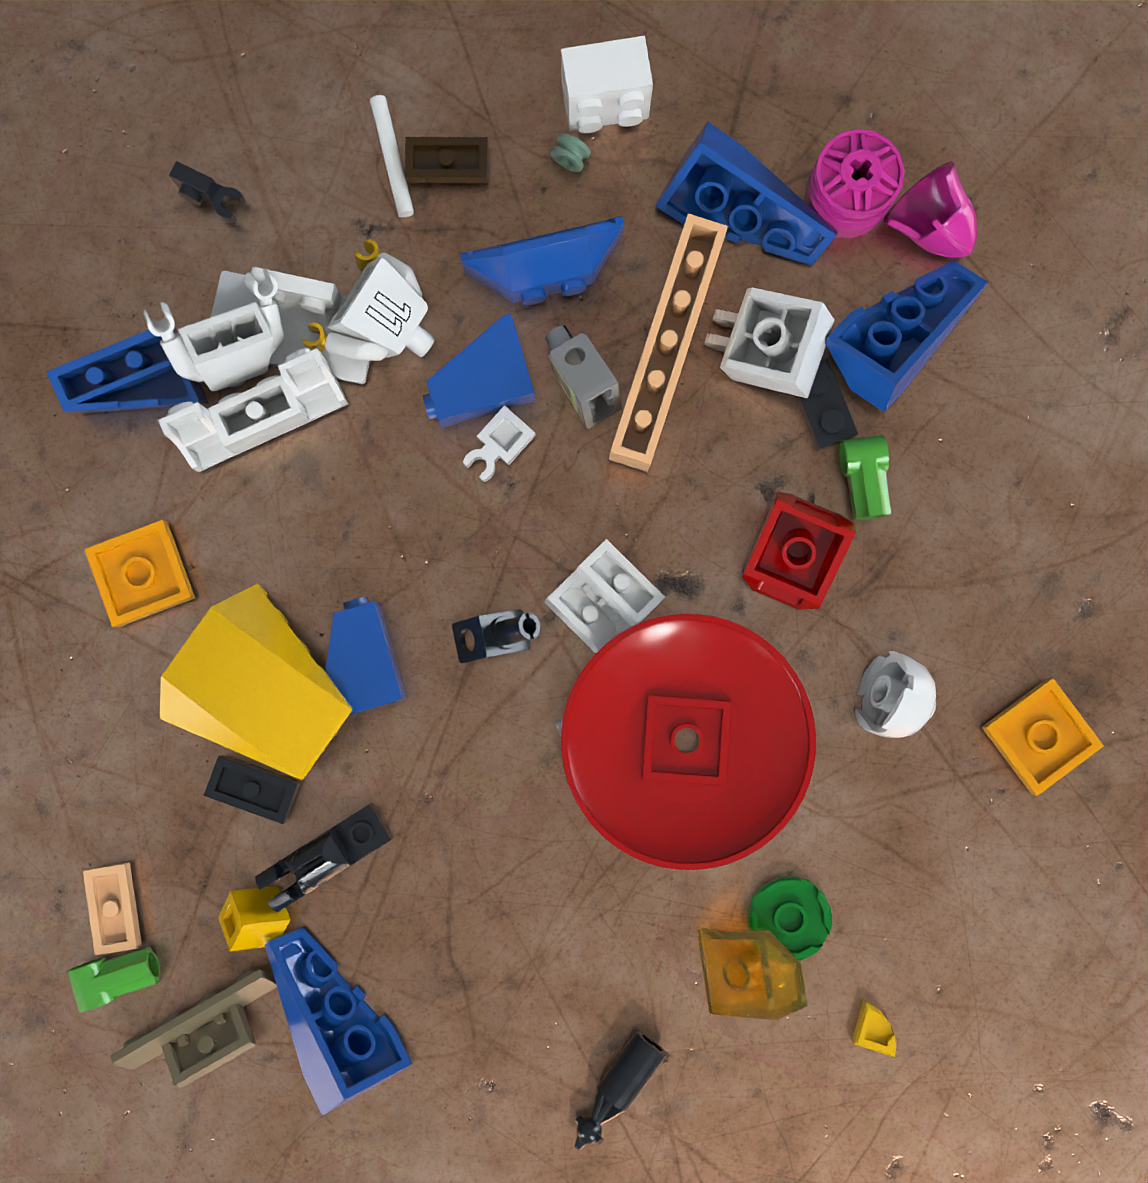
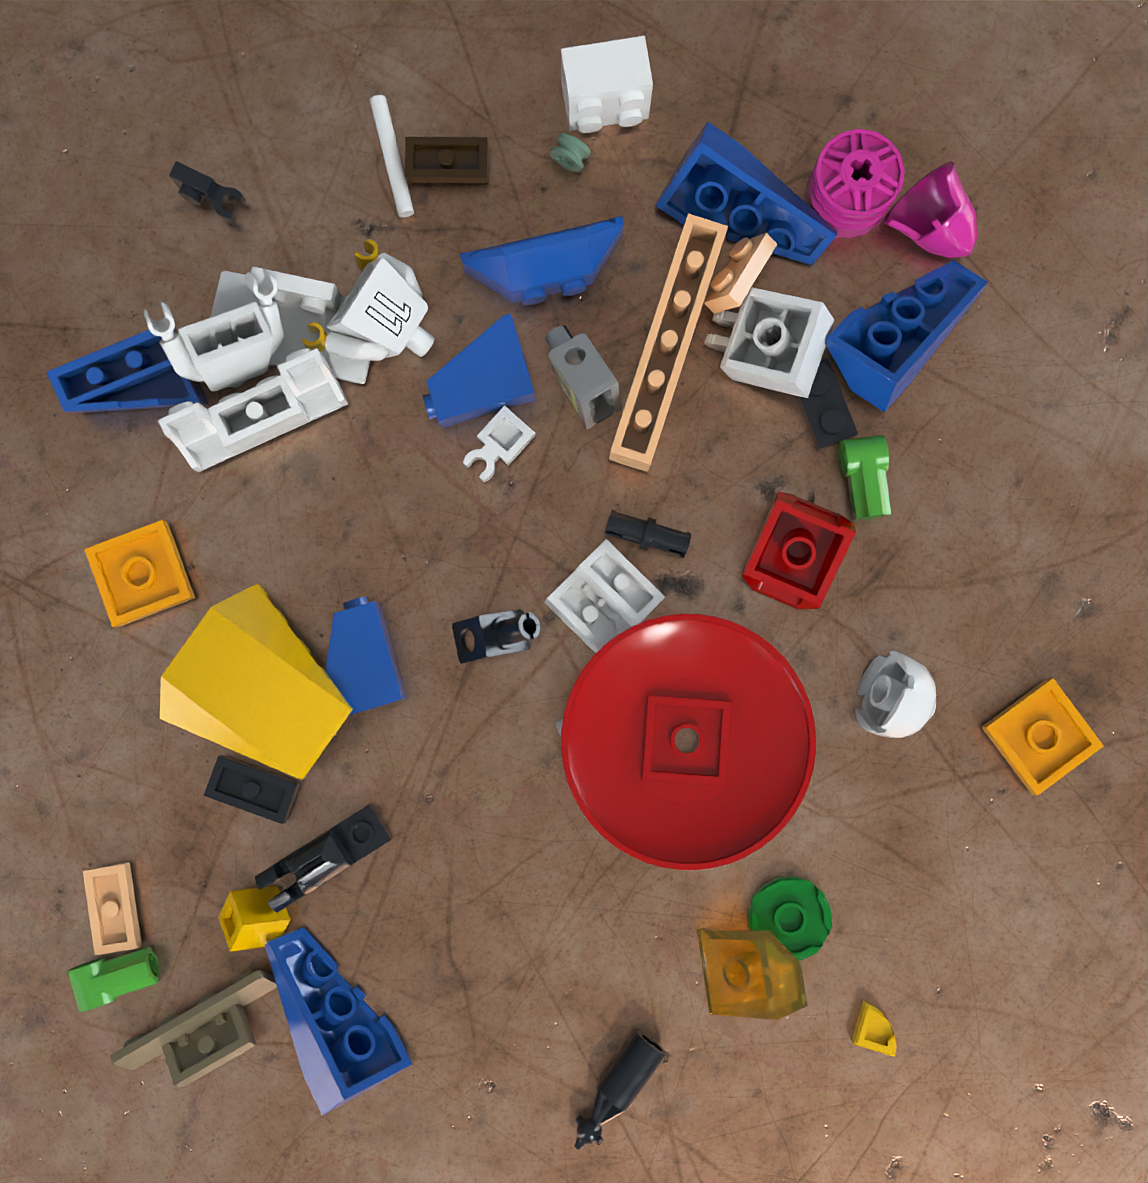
(647, 534): none -> black pin
(740, 273): none -> light nougat plate

